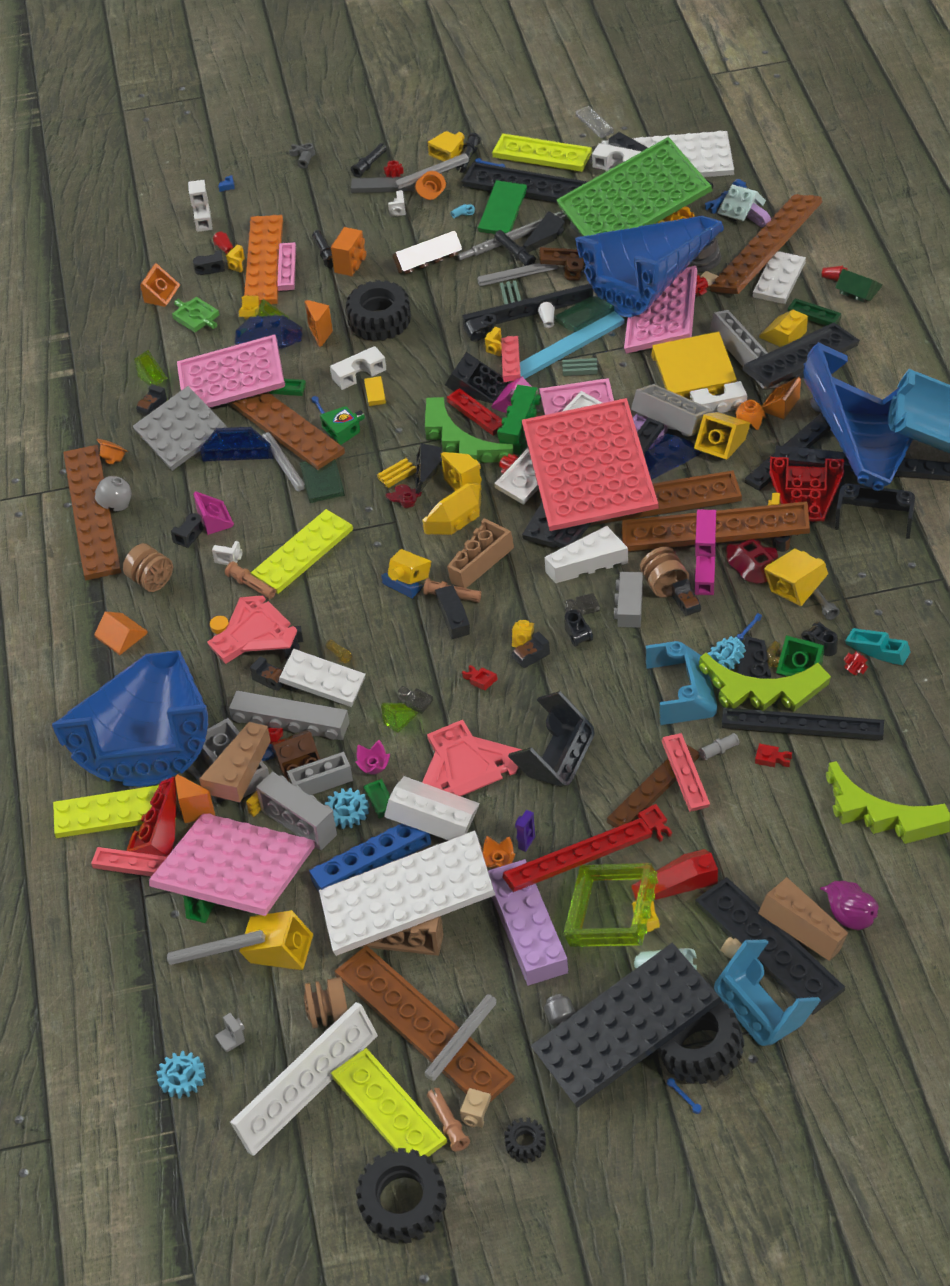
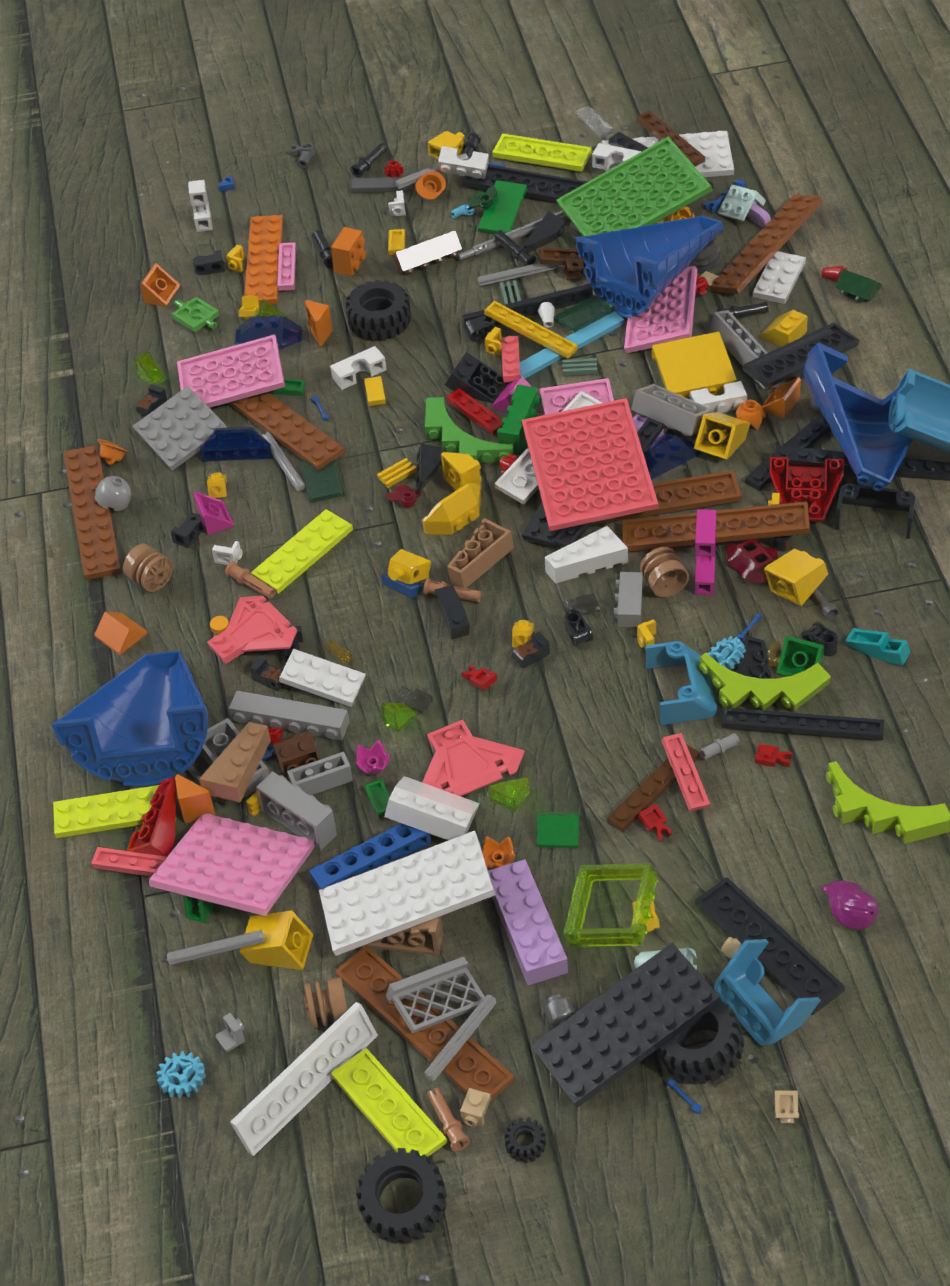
(217, 485): none -> yellow bracket
(222, 241): red cone -> none
(341, 424): green torso -> none
(348, 807): medium azure gear -> none
(396, 241): none -> yellow tile
(425, 982): none -> light grey fence
(474, 167): none -> white arch
(483, 199): none -> dark green plate
(510, 793): none -> clear neon green slope
(525, 830): dark purple plate -> none
(531, 329): none -> yellow tile
(558, 829): none -> green slope
(567, 747): black windscreen -> none
(576, 855): red plate -> none
(645, 633): none -> yellow bracket
(662, 131): none -> reddish brown plate
(684, 874): red wedge -> none
(685, 597): black leg -> none
(748, 310): none -> black pin
(786, 1106): none -> tan bracket
(803, 919): medium nougat wedge -> none
(815, 313): dark green plate -> none
(856, 663): red gear -> none

